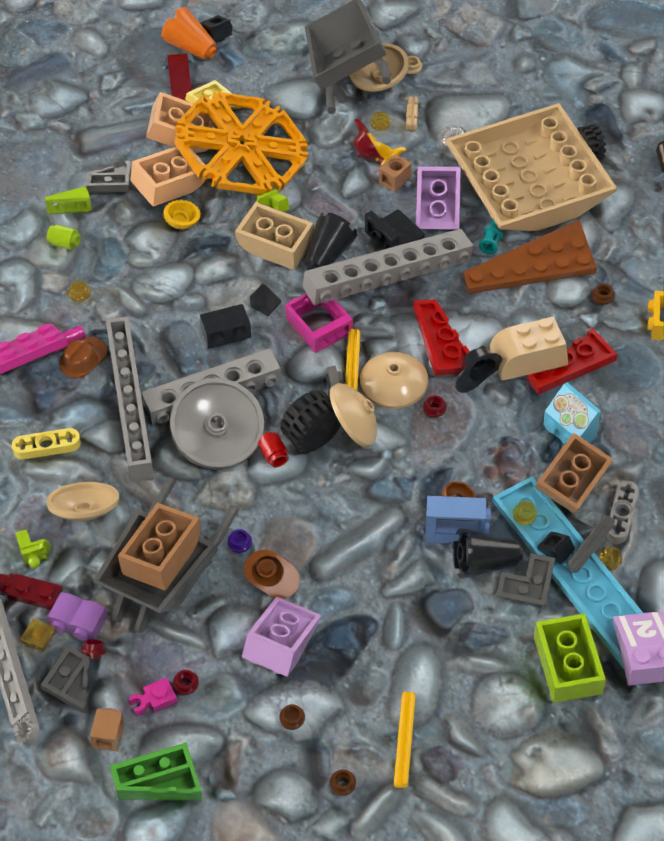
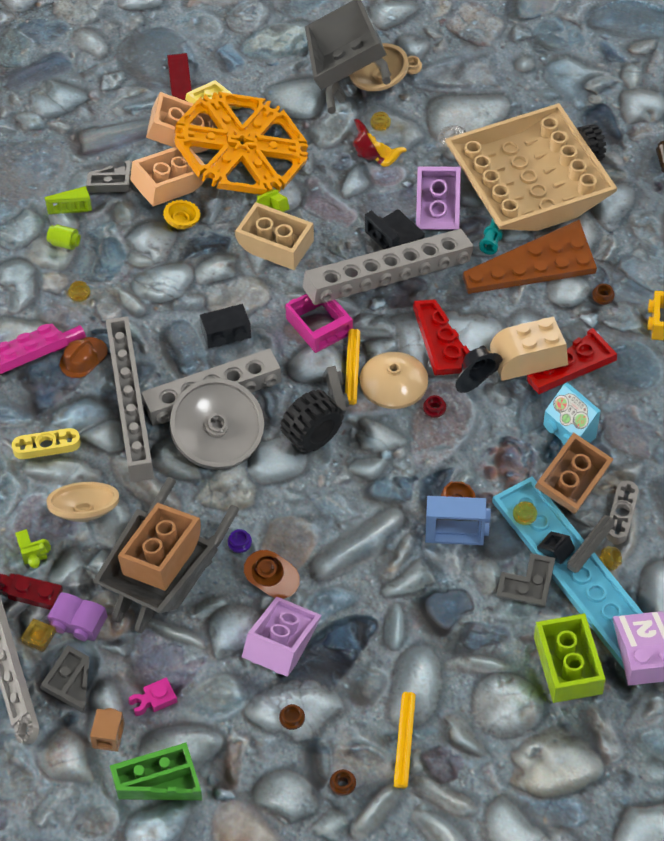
(93, 648): dark red plate -> none
(186, 676): dark red plate -> none
(189, 35): orange cone -> none
(218, 27): black brick -> none
(264, 300): black slope -> none
(273, 449): red brick -> none
(329, 240): black cone -> none
(354, 414): tan dish -> none
(394, 172): medium nougat brick -> none
(412, 113): tan axle -> none
(483, 553): black cone -> none

